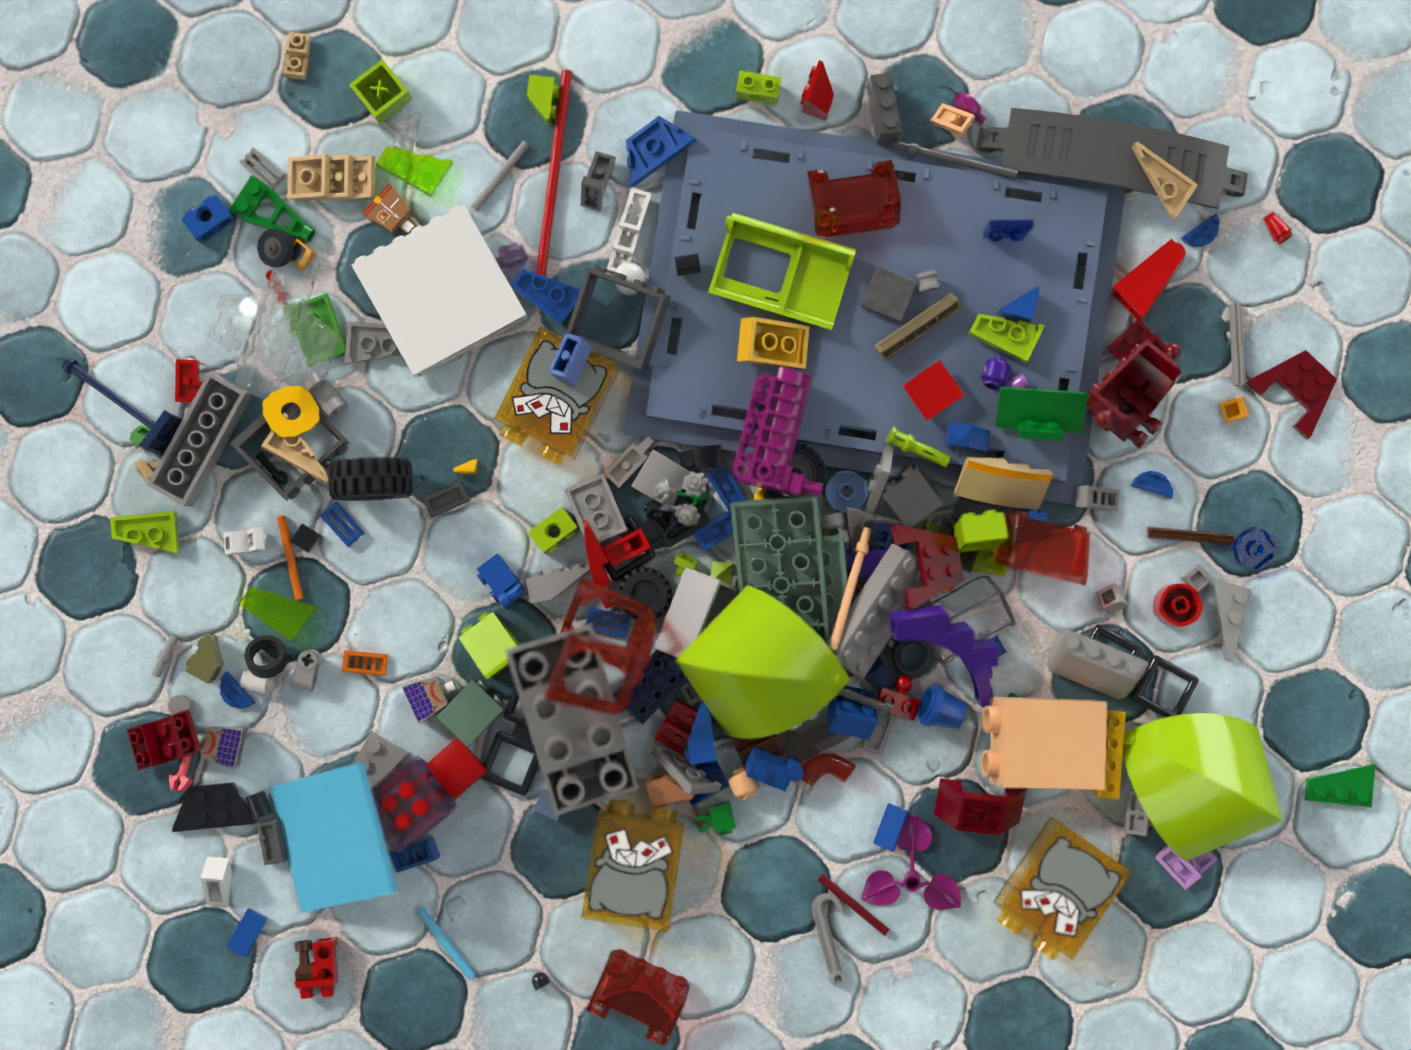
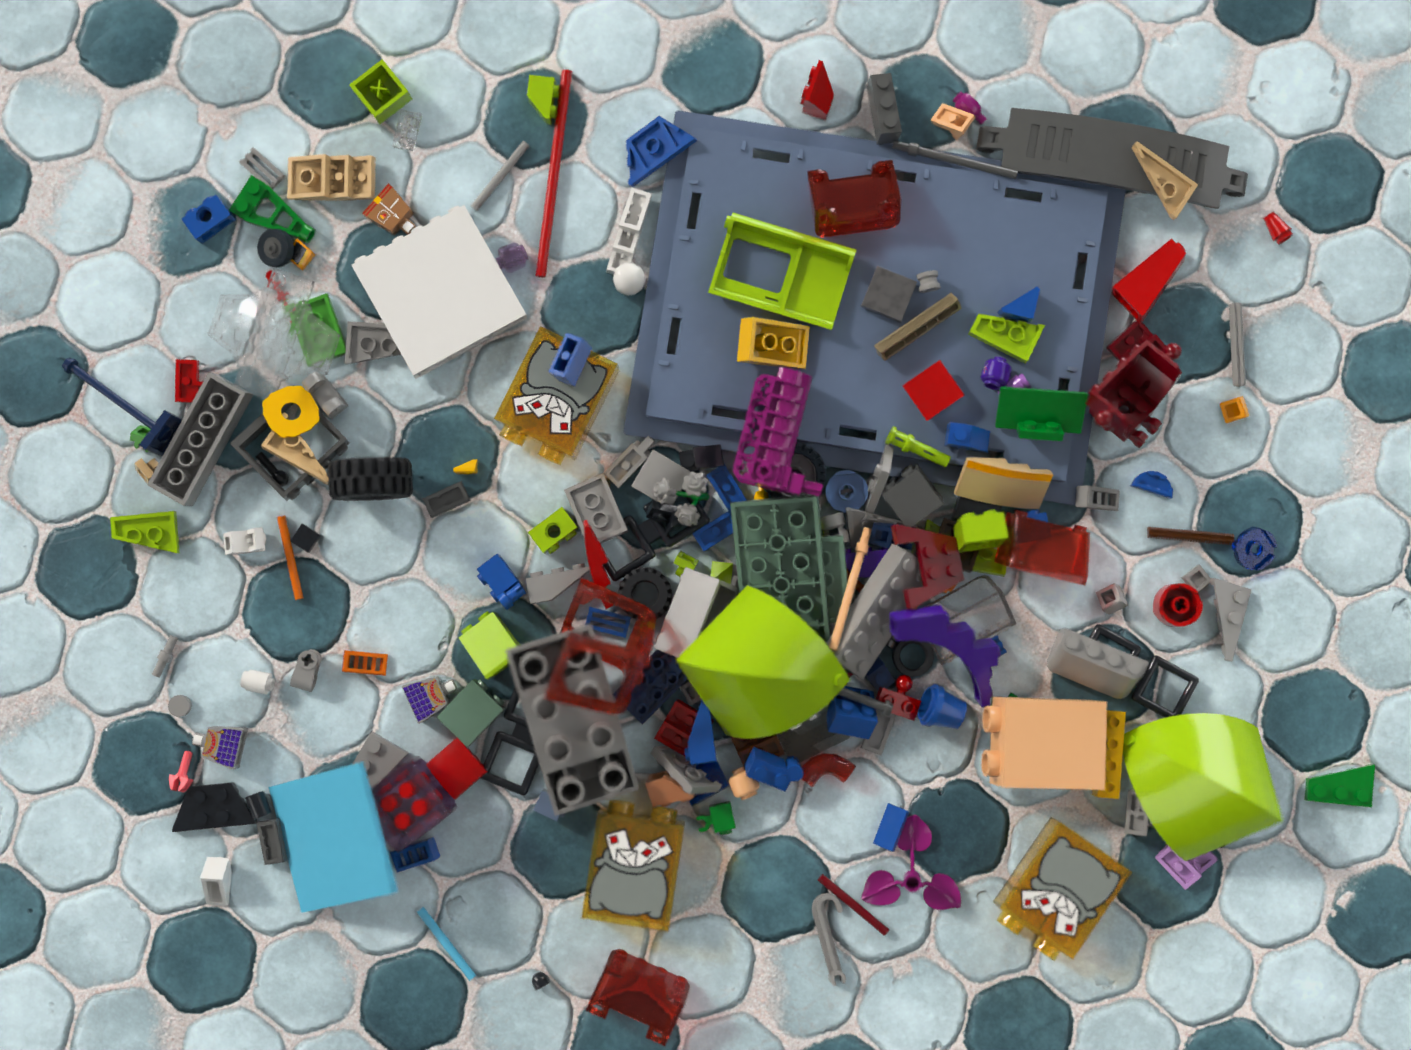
(164, 740): dark red slope -> none
(207, 660): olive slope -> none
(233, 693): blue tile -> none
(247, 932): blue tile -> none
(263, 642): black tyre -> none
(278, 612): clear neon green wing -> none
(297, 55): tan slope -> none
(321, 972): red hips -> none
(354, 537): blue tile -> none
(414, 169): clear neon green wing -> none
(547, 294): blue wing -> none
(583, 303): dark grey window -> none
(597, 179): dark grey bracket -> none
(627, 548): red slope -> none
(687, 264): black piece -> none
(758, 87): lime brick -> none
(976, 810): dark red slope -> none
(1013, 229): clear blue tile -> none
(1203, 233): blue tile -> none
(1305, 381): dark red wing -> none

